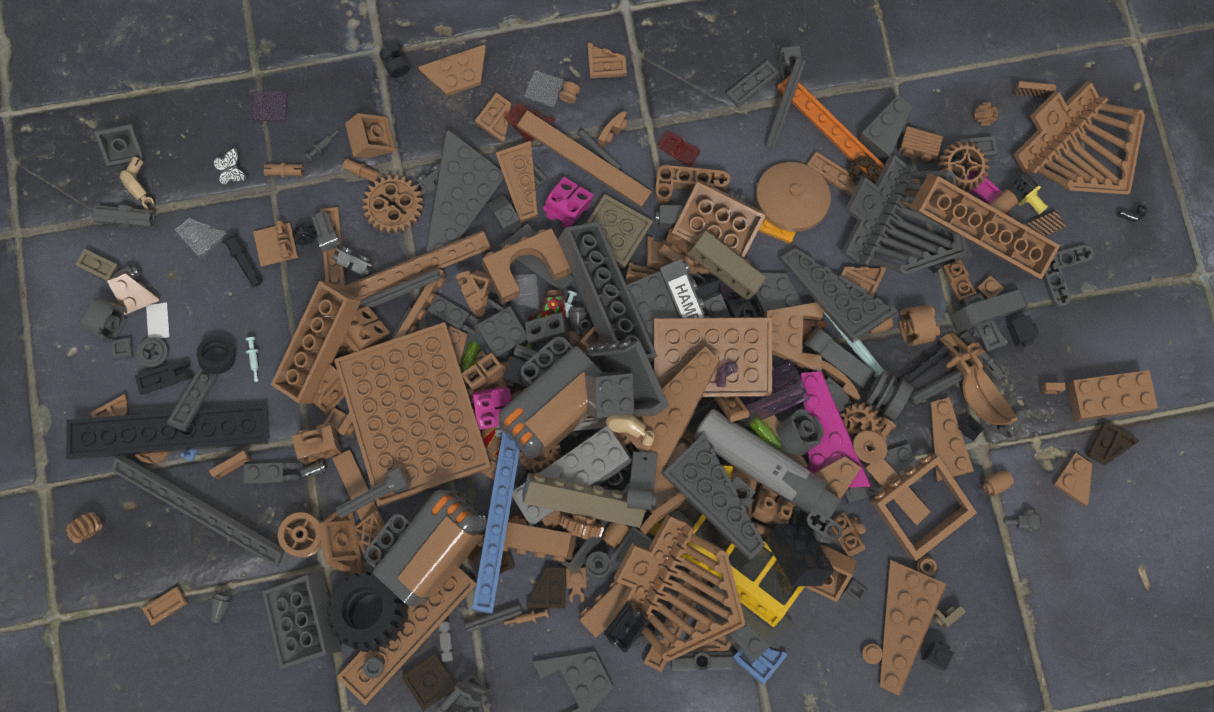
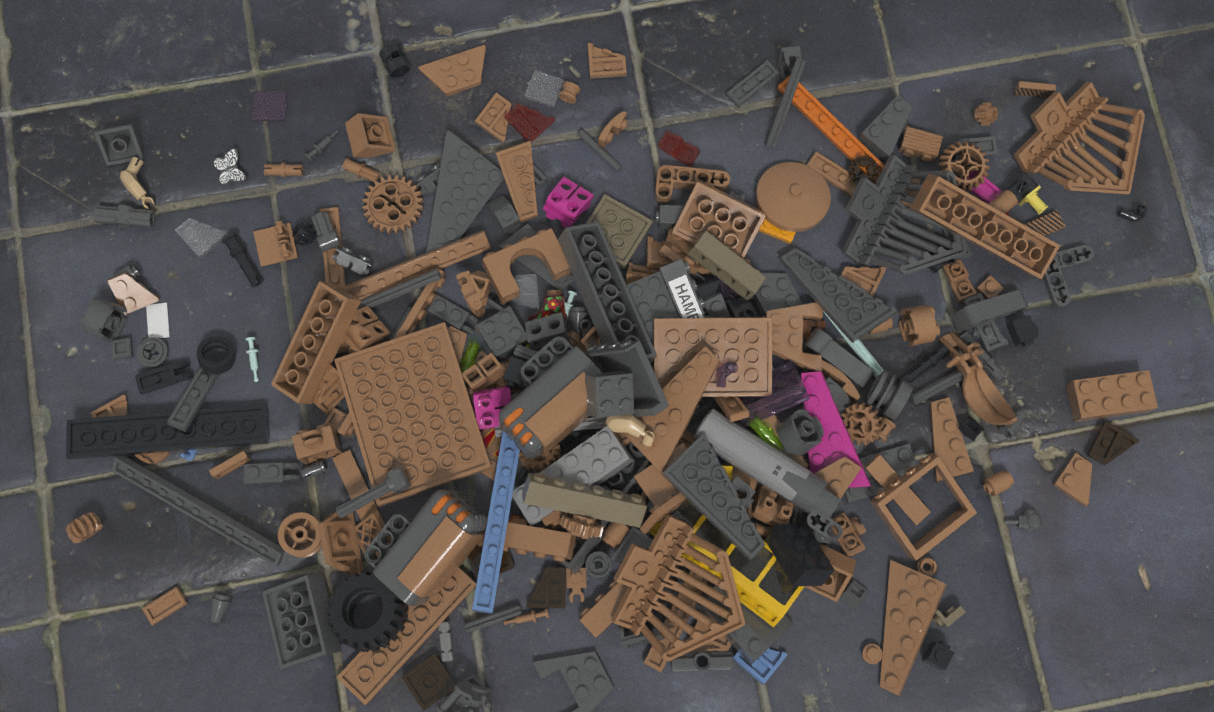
(96, 265): dark tan plate -> none
(373, 667): dark grey tile -> none
(584, 159): medium nougat tile -> none
(626, 626): black hinge -> none
(642, 481): dark grey door -> none
(876, 444): medium nougat piece -> none
(1052, 388): medium nougat tile -> none

